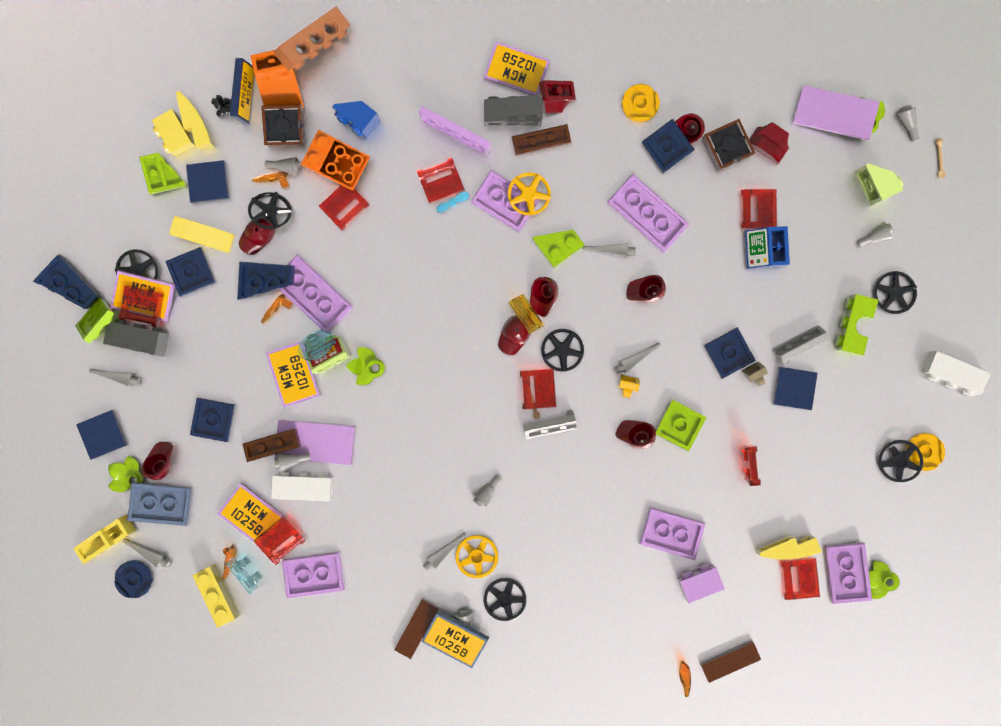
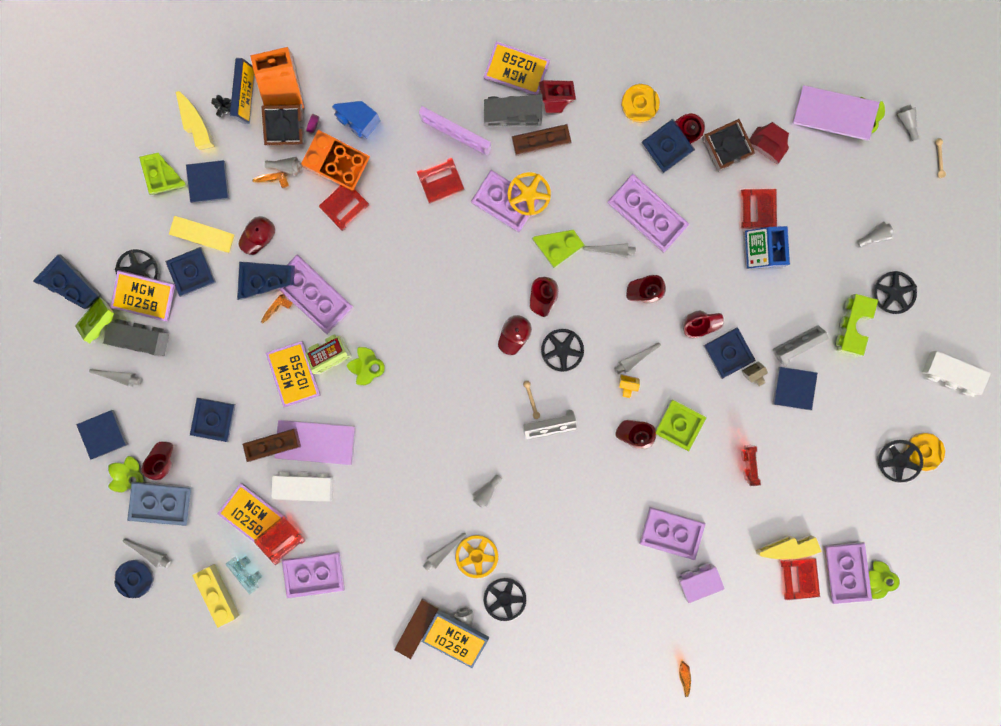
(104, 539): light yellow slope -> none
(144, 300): clear red plate -> none
(172, 132): light yellow brick -> none
(230, 553): clear orange bar -> none
(269, 210): black wheel -> none
(287, 461): light grey cone -> none
(312, 124): none -> magenta tile
(316, 345): clear light blue dish -> none
(333, 20): nougat brick -> none
(452, 202): medium azure piece -> none
(526, 313): clear yellow tile -> none
(544, 388): clear red plate -> none
(700, 323): none -> dark red cap
(730, 661): reddish brown tile -> none
(878, 183): yellowish green slope -> none

